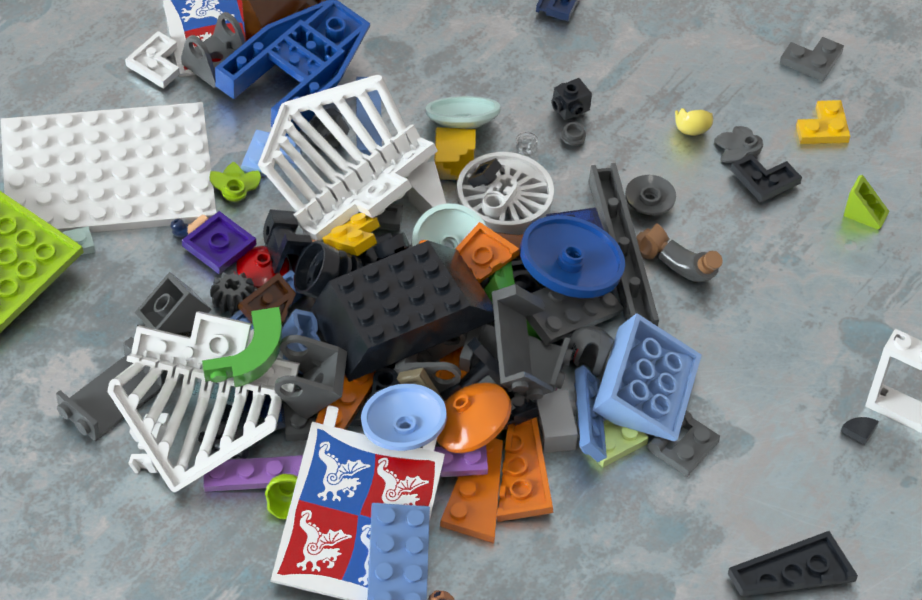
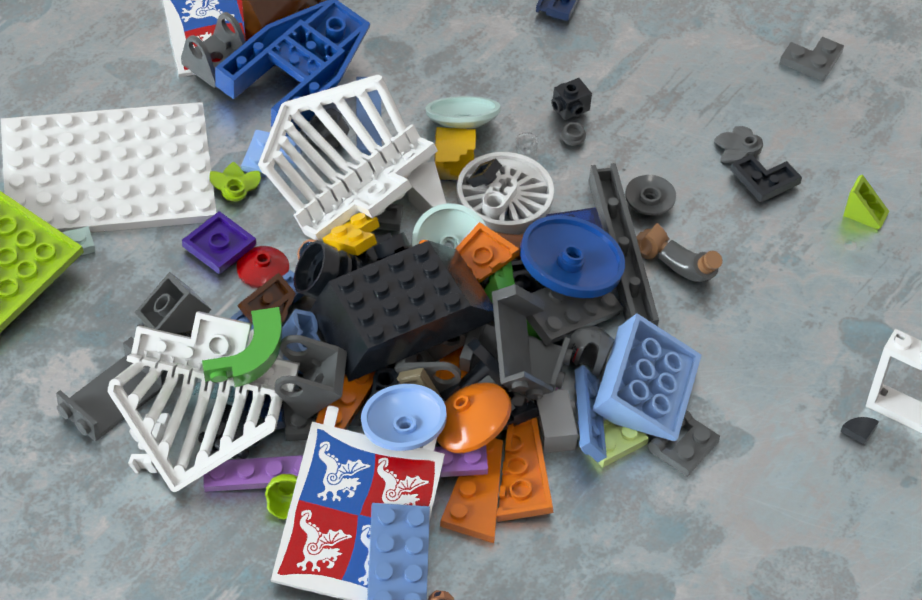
(151, 60): white plate -> none
(182, 230): dark blue arm -> none
(230, 291): dark grey gear -> none
(281, 238): black piece -> none
(693, 122): light yellow hair -> none
(797, 566): black wing -> none
(828, 128): yellow plate -> none

